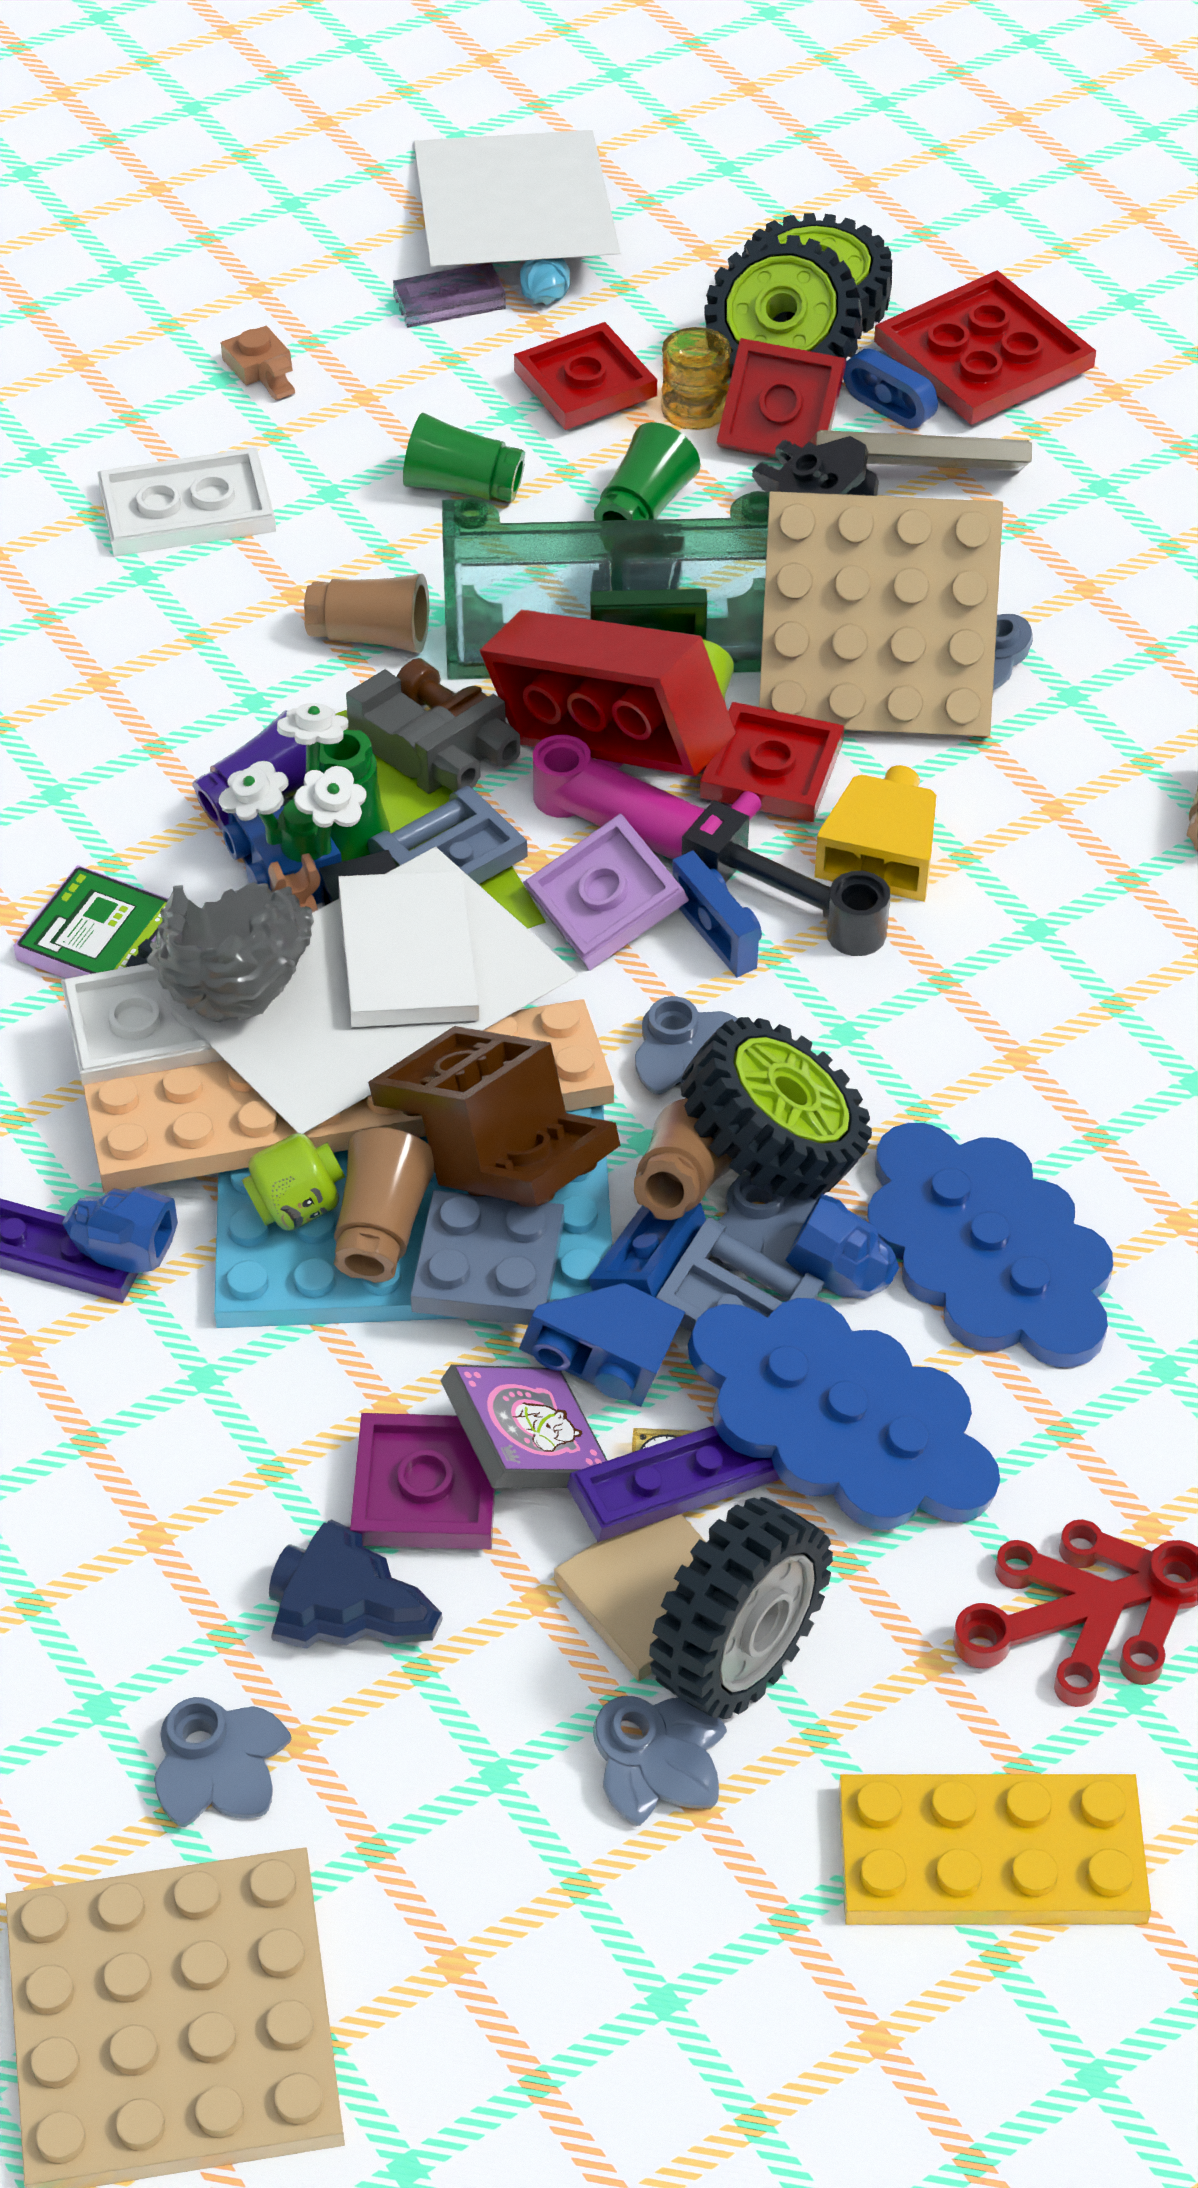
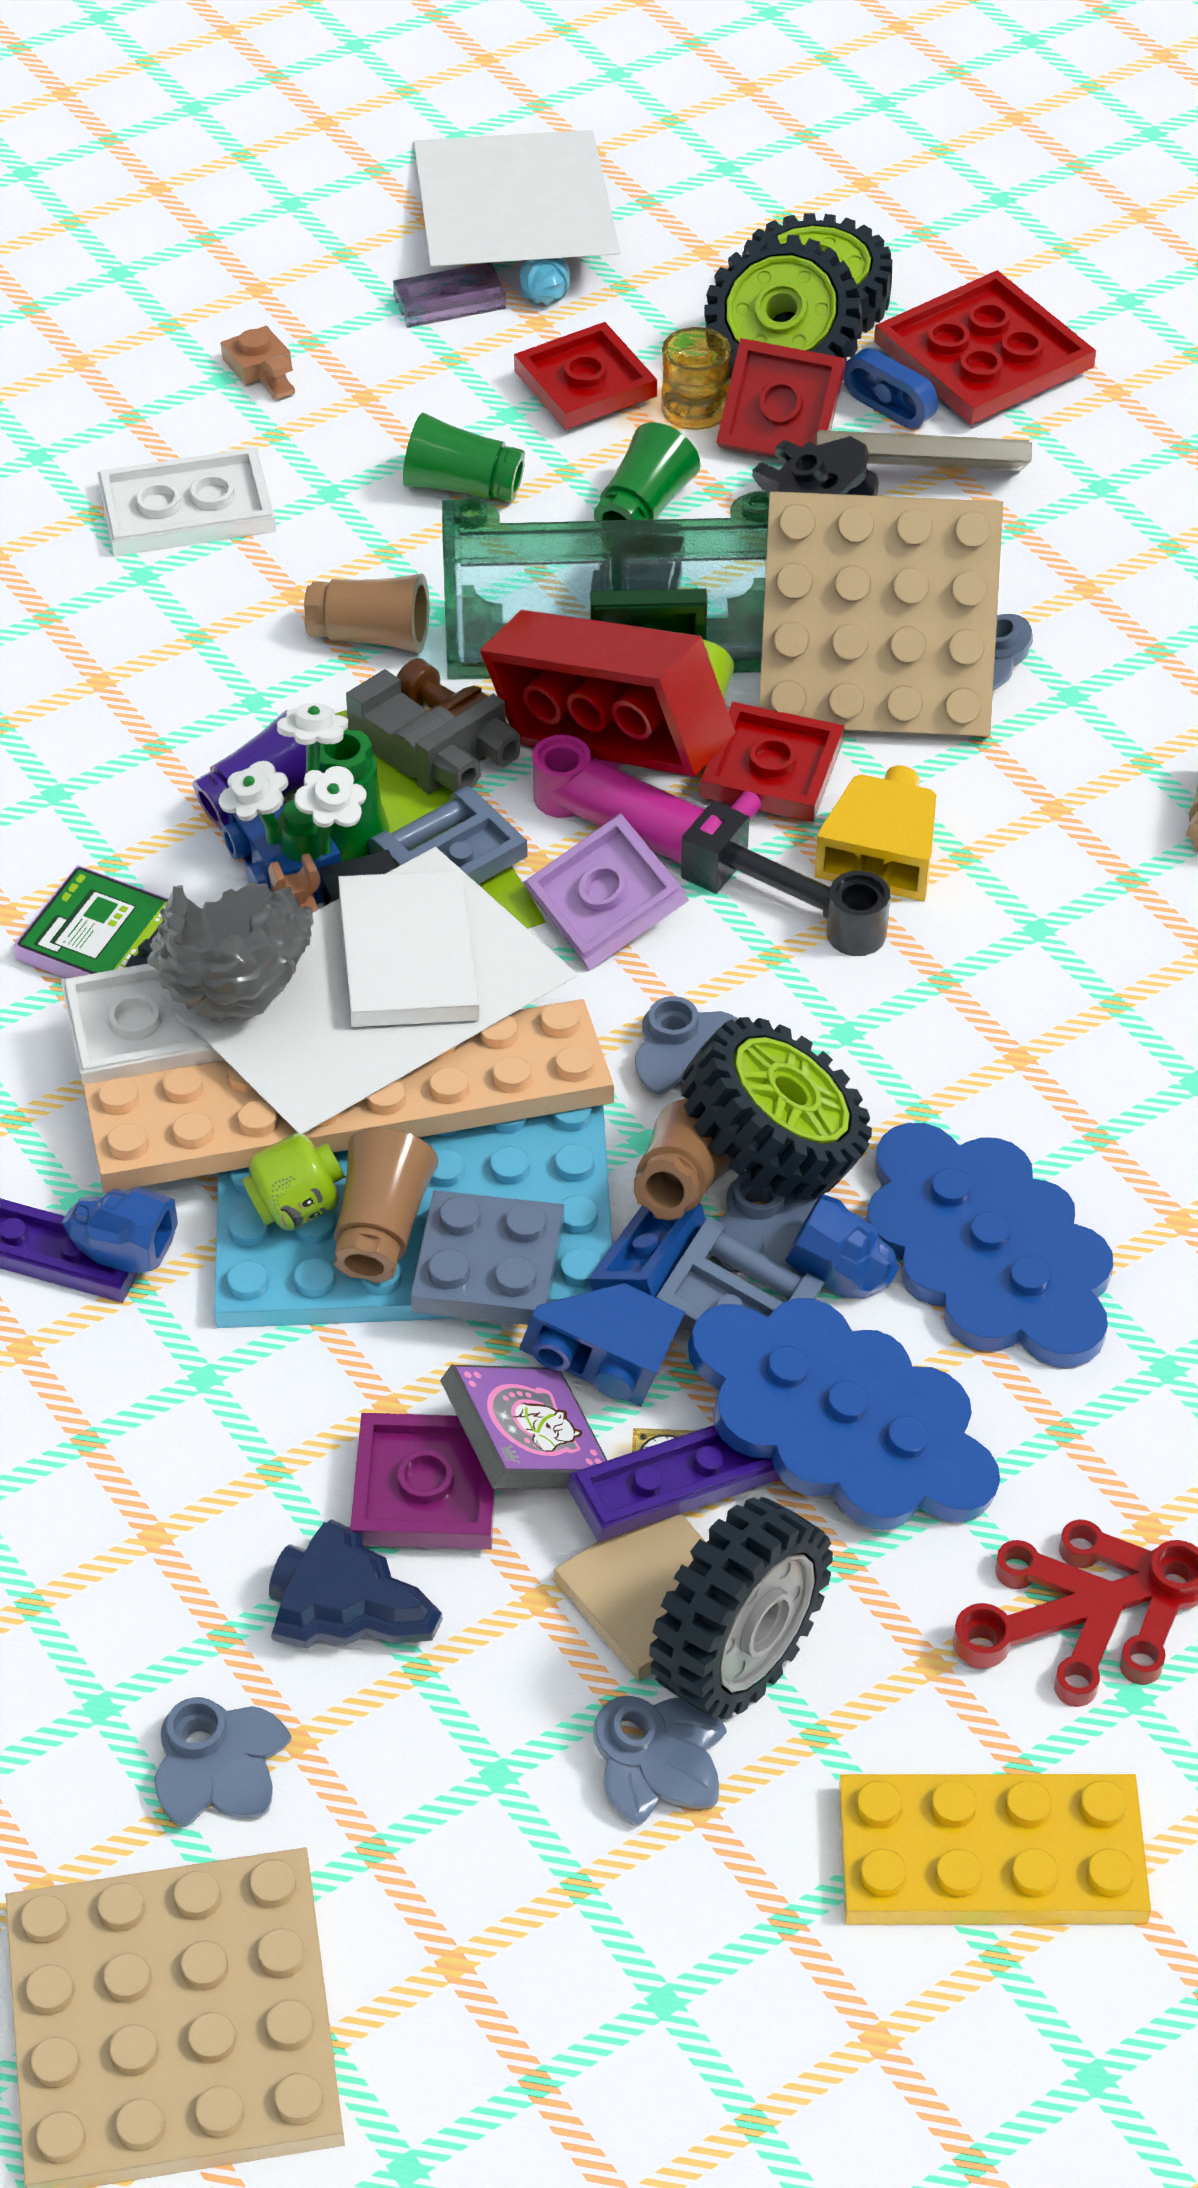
(495, 1115): reddish brown bracket -> none
(717, 915): blue plate -> none

